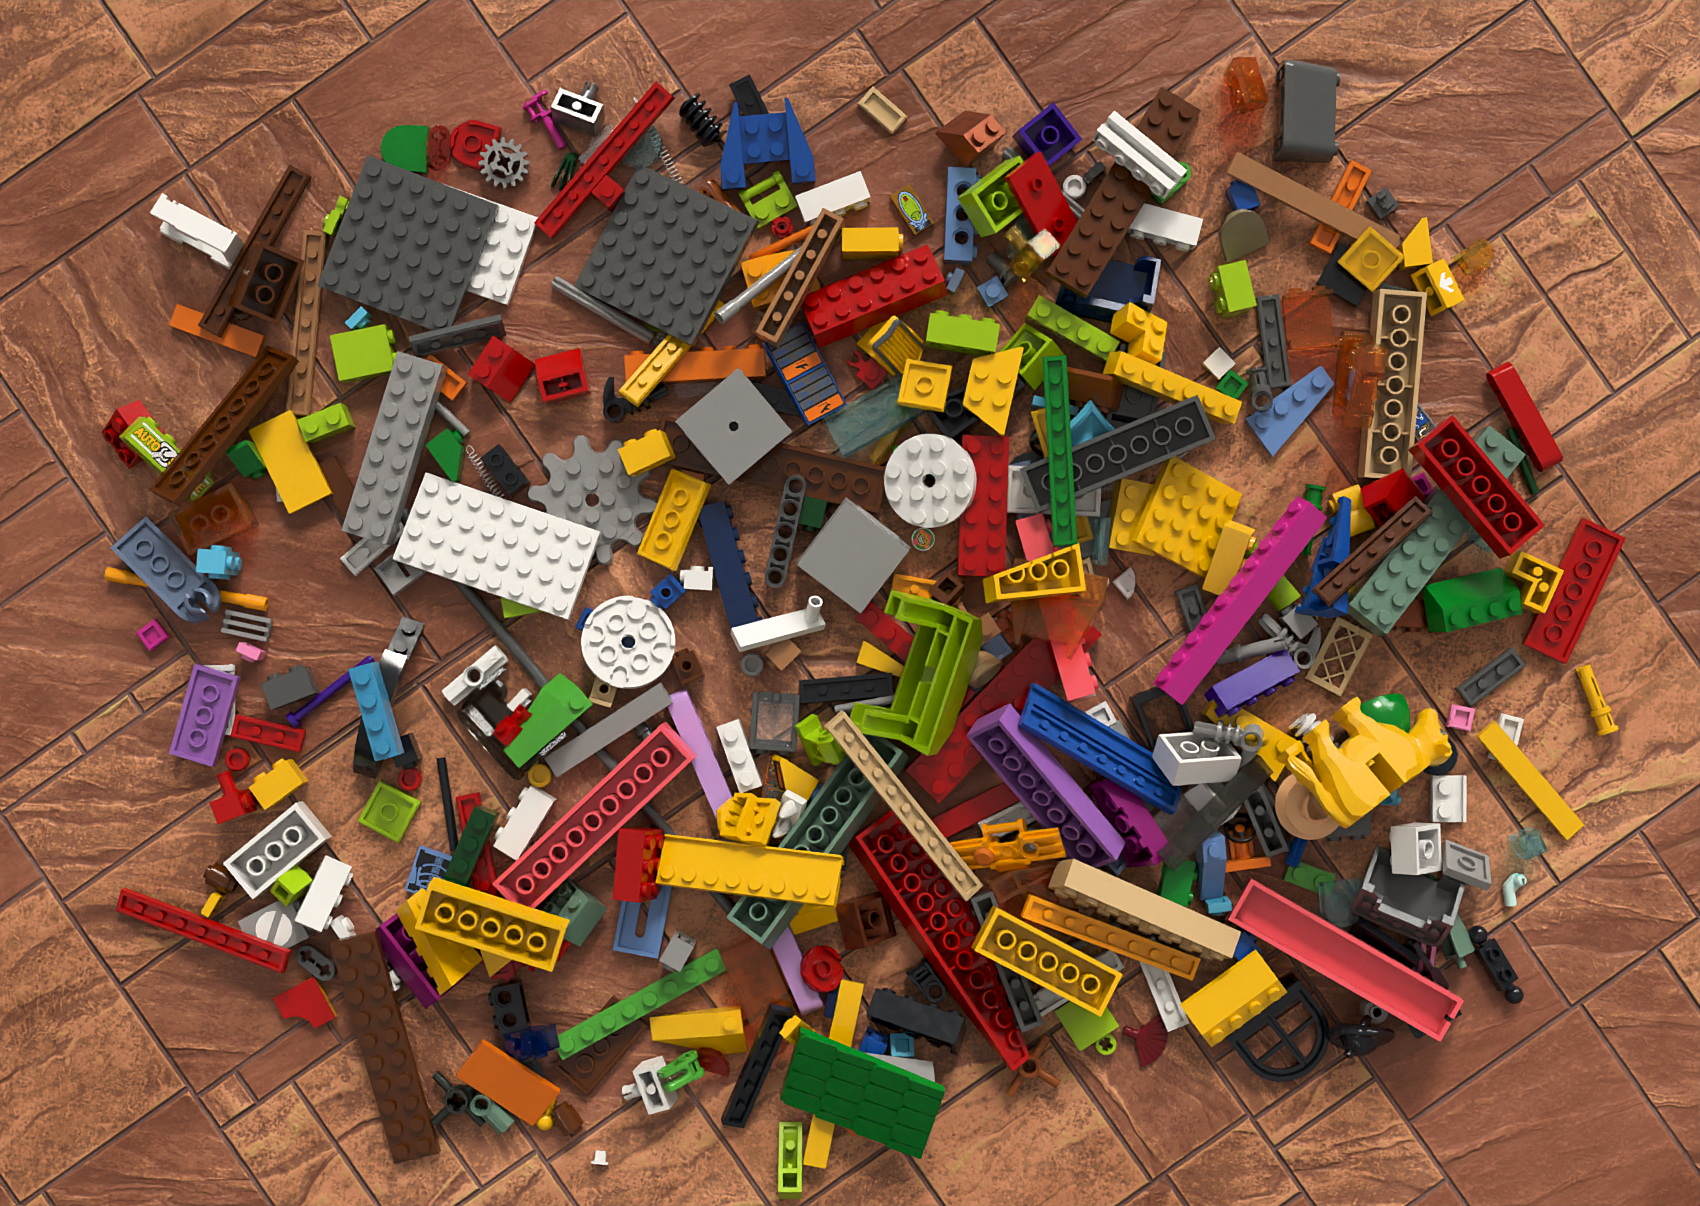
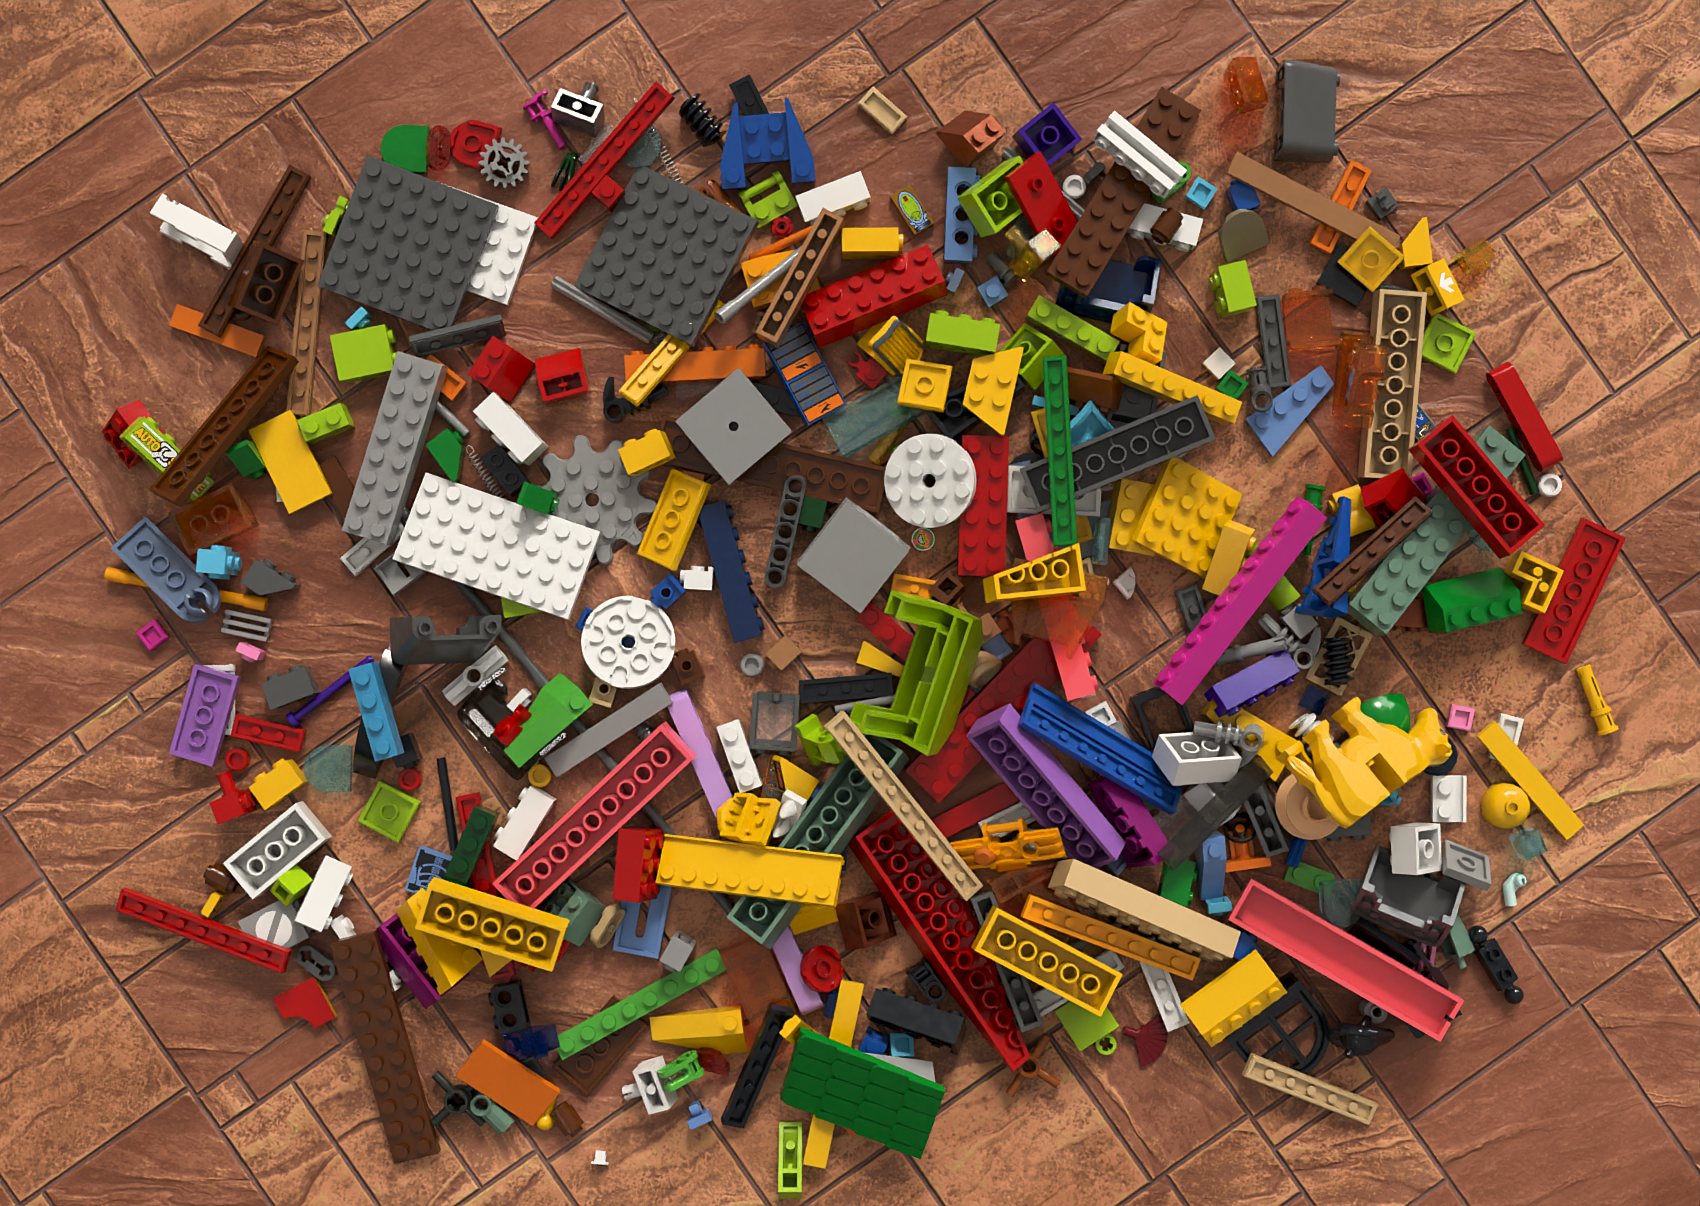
(267, 580): none -> dark grey slope
(330, 768): none -> clear light blue tile
(415, 640): none -> dark grey windscreen
(509, 430): none -> white brick
(538, 499): none -> green slope
(607, 925): none -> tan plate
(698, 1115): none -> medium blue tile
(780, 627): white piece -> none
(1166, 226): none -> reddish brown brick
(1201, 193): none -> medium azure plate
(1309, 1089): none -> tan tile
(1314, 700): none -> clear blue tile
(1338, 661): none -> black piece
(1446, 343): none -> lime tile
(1490, 676): dark grey tile -> none
(1505, 805): none -> yellow cylinder
(1549, 485): none -> white tile

